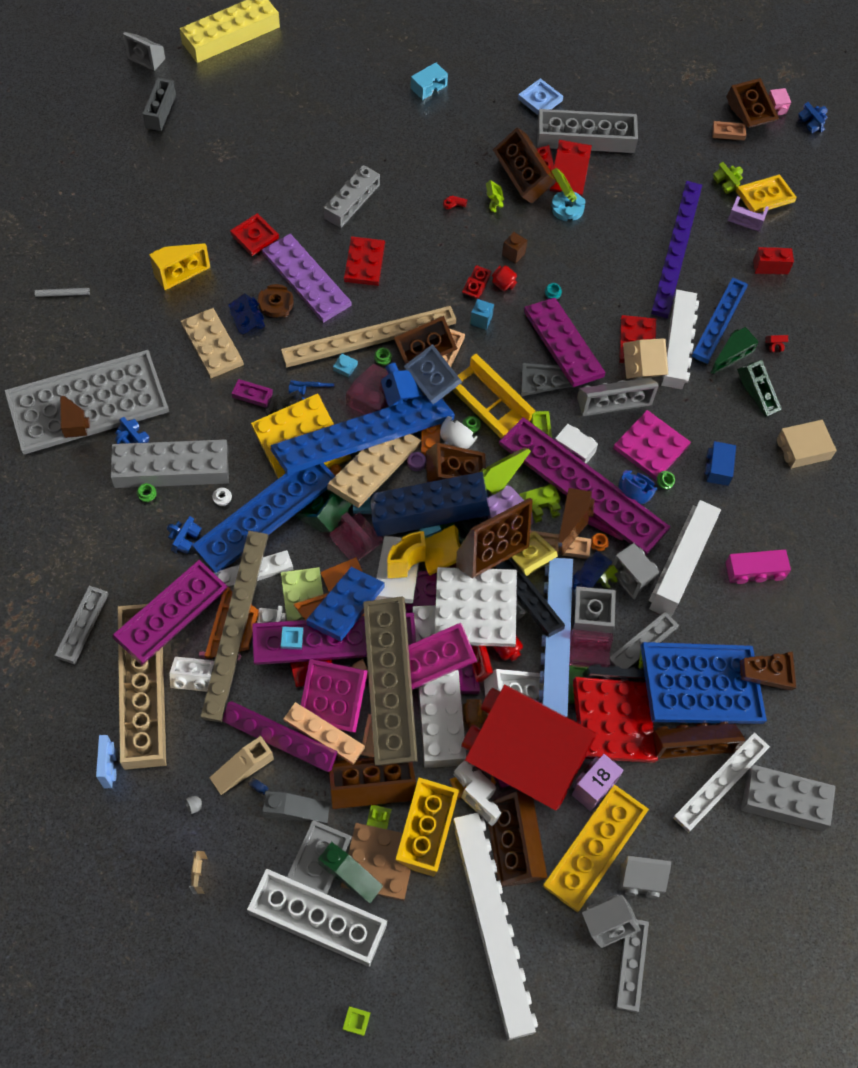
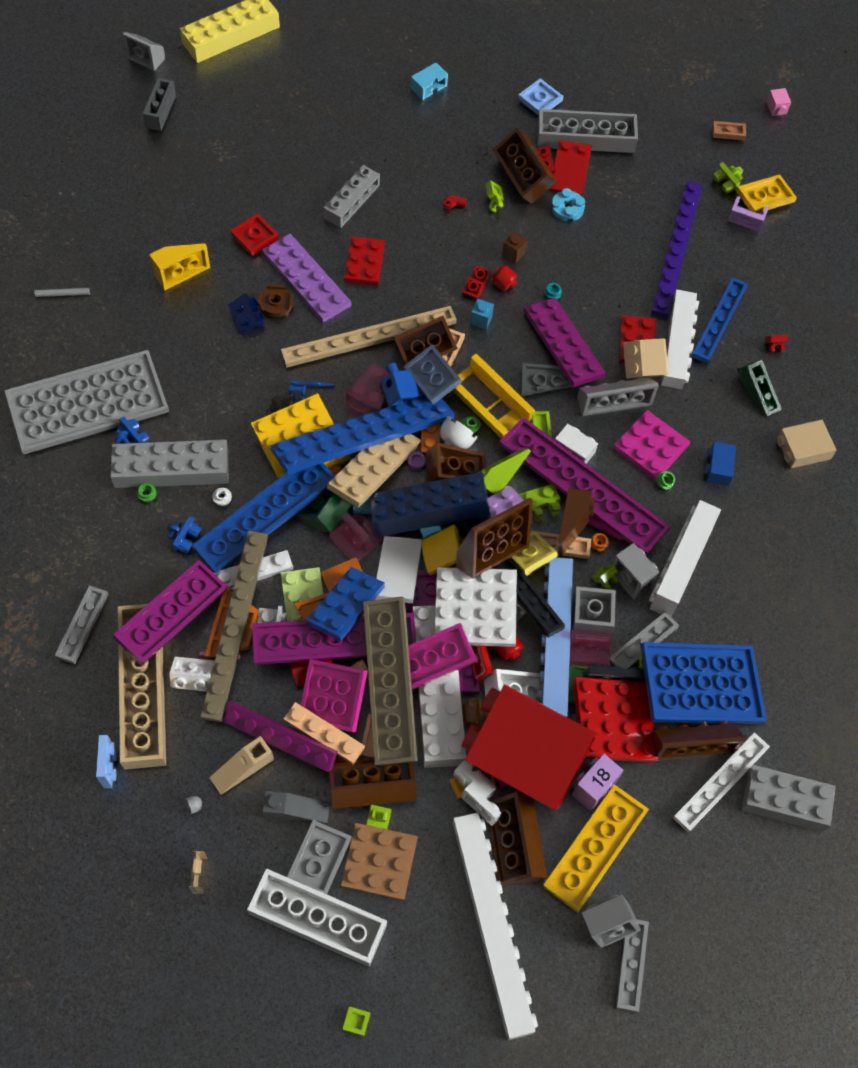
(73, 419): reddish brown slope -> none
(212, 343): tan plate -> none
(252, 393): magenta plate -> none
(258, 786): dark blue tile -> none
(292, 638): medium azure plate -> none
(345, 365): medium azure plate -> none
(349, 872): slope -> none
(383, 352): bright green plate -> none
(406, 554): yellow brick -> none
(427, 826): yellow slope -> none
(564, 185): lime tile -> none
(592, 571): clear blue bracket -> none
(637, 486): blue cylinder -> none
(644, 876): light grey slope -> none
(737, 347): dark green slope -> none
(752, 103): reddish brown slope -> none
(758, 566): dark pink brick -> none
(770, 670): reddish brown wing -> none
(773, 260): red brick -> none
(816, 115): blue hips -> none

